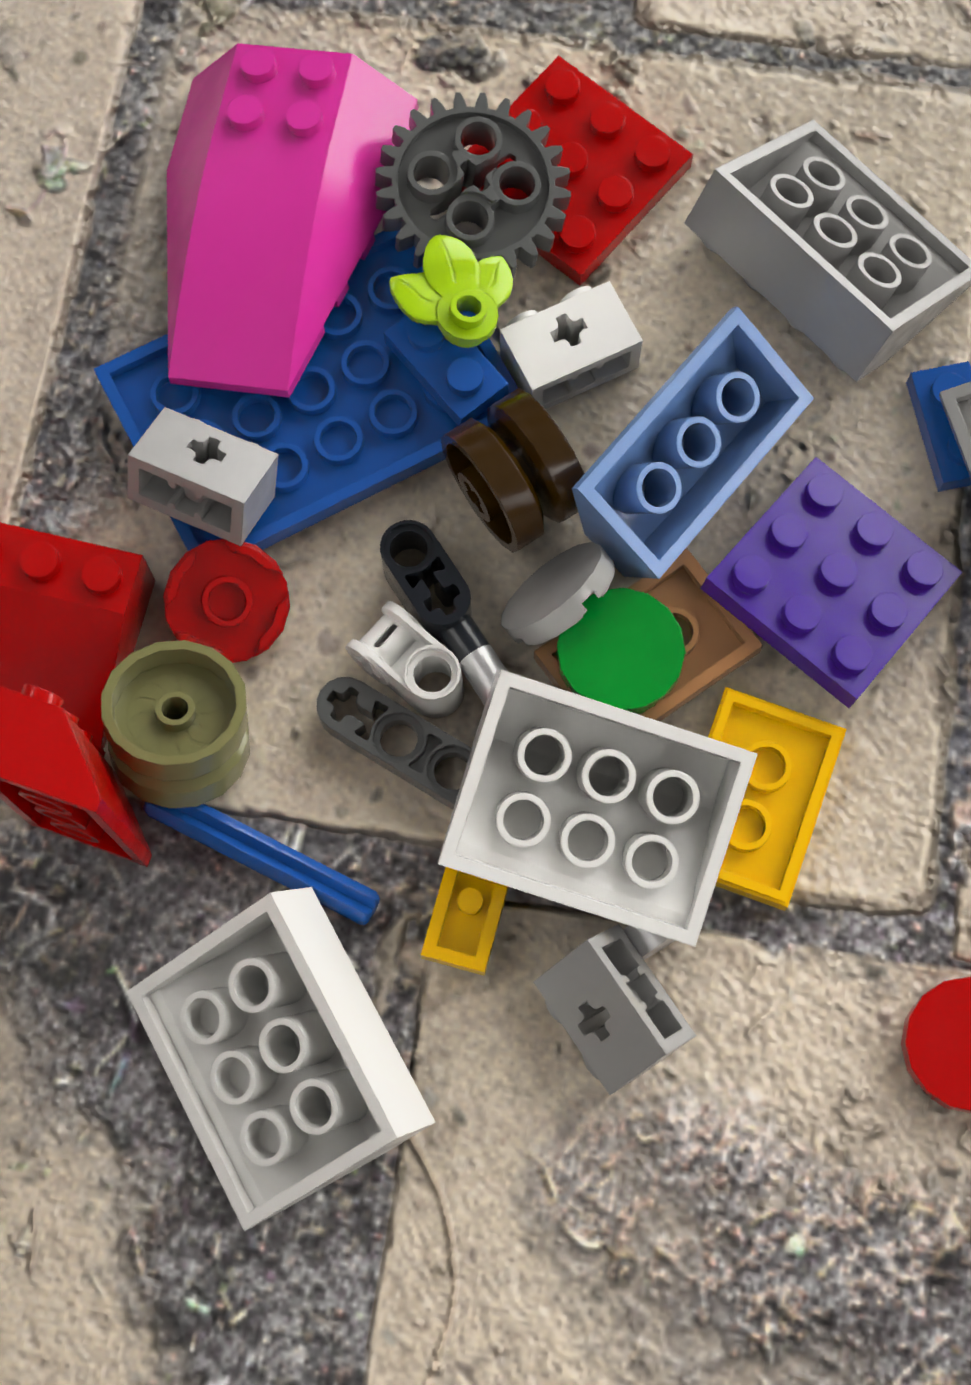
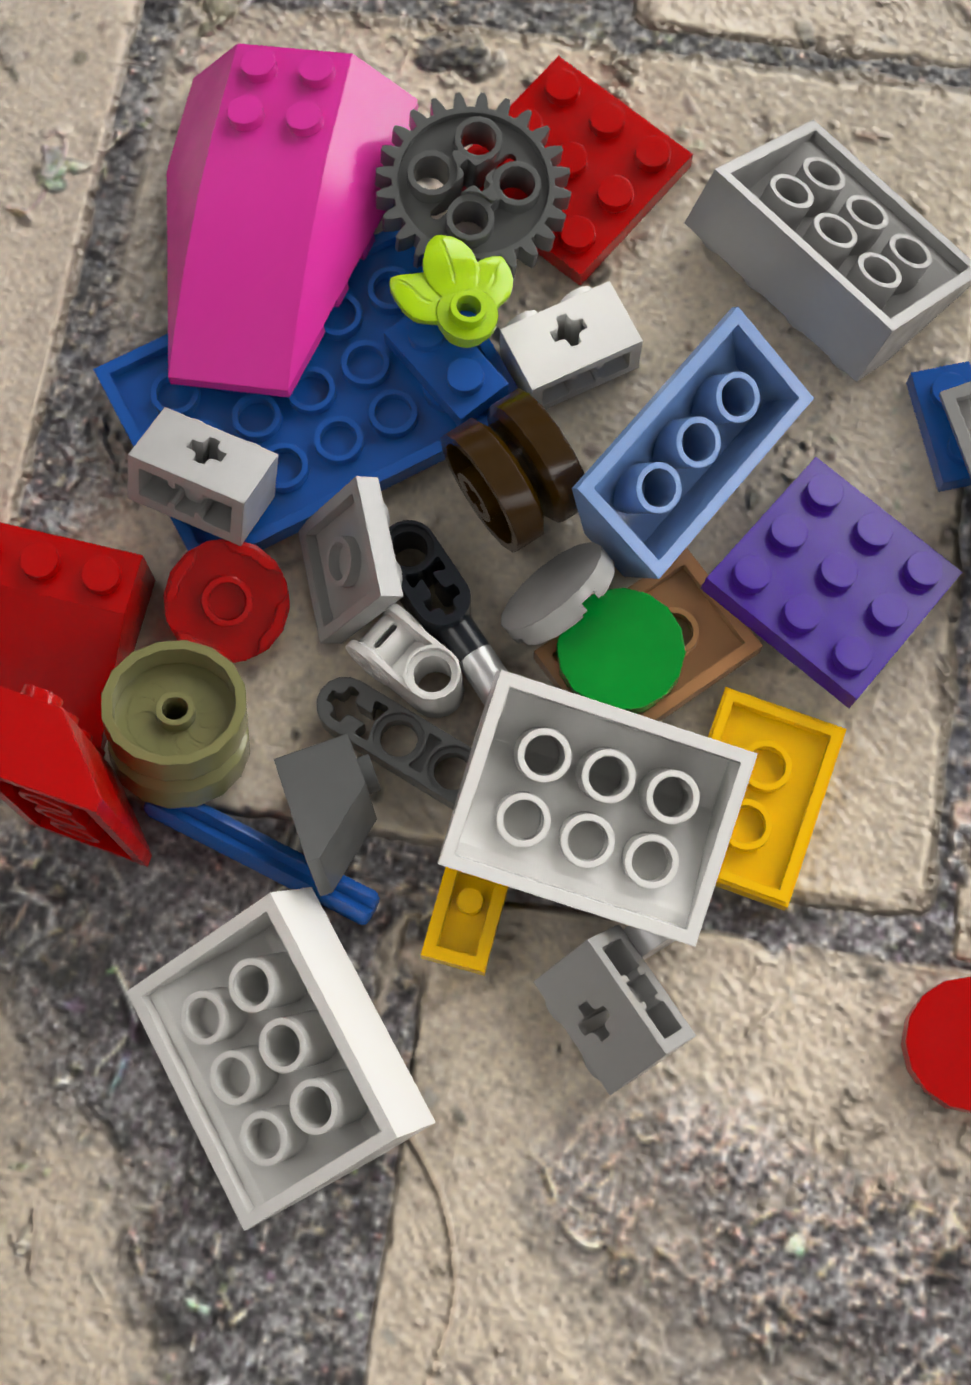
(329, 805): none -> dark grey slope
(350, 560): none -> light grey plate

